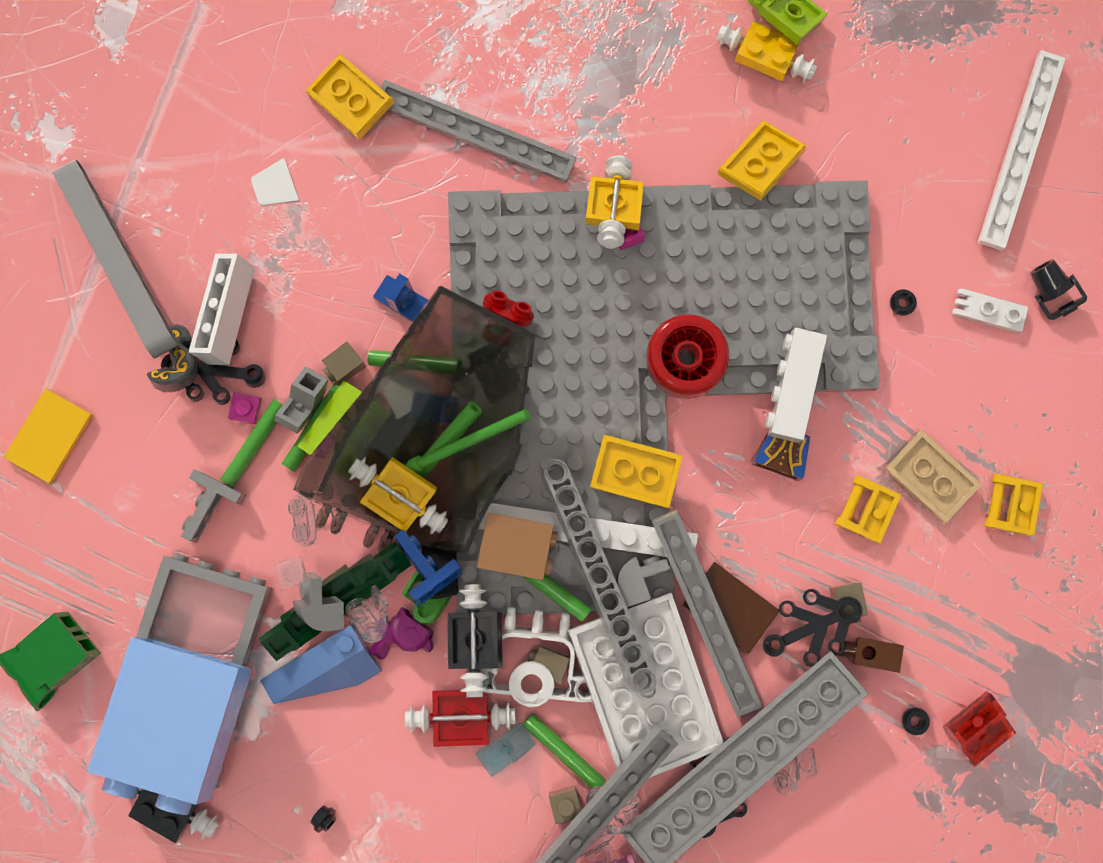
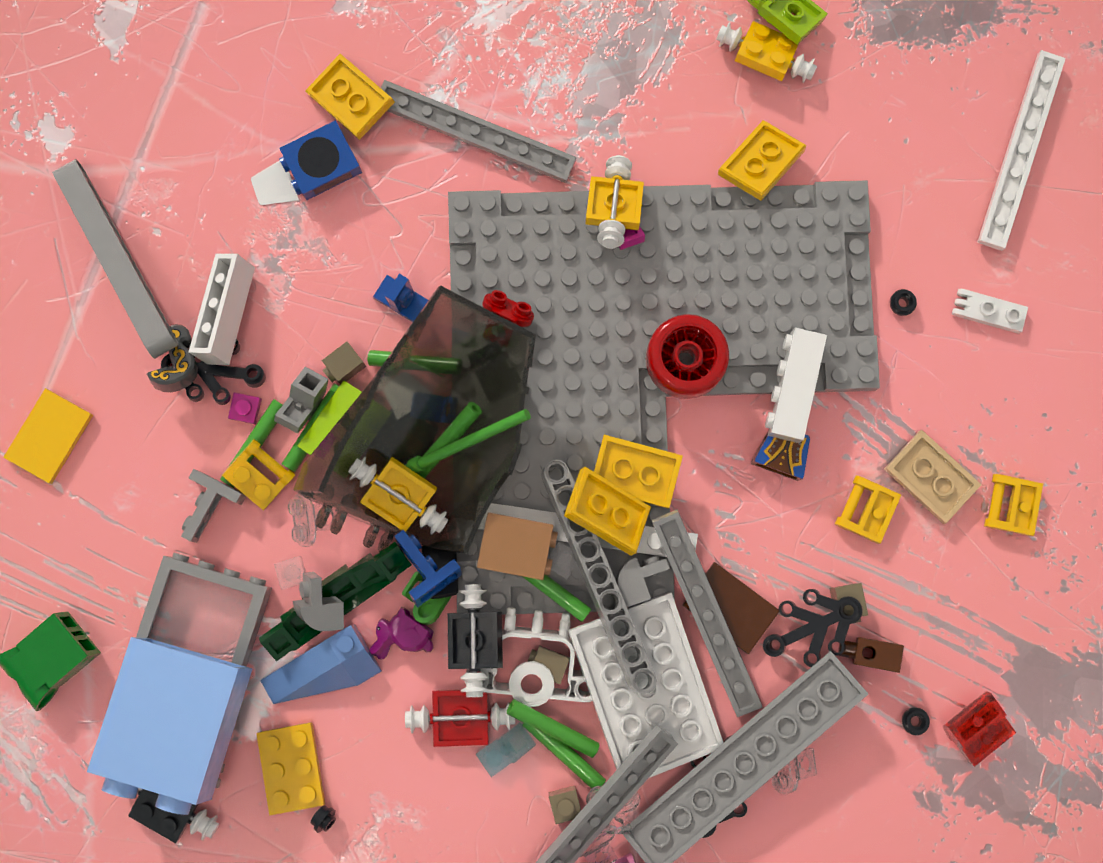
(254, 483): none -> yellow plate
(290, 768): none -> yellow plate
(319, 160): none -> blue brick
(368, 617): clear bracket -> none
(552, 728): none -> bright green piece
(607, 511): none -> yellow tile
(1052, 283): black piece -> none

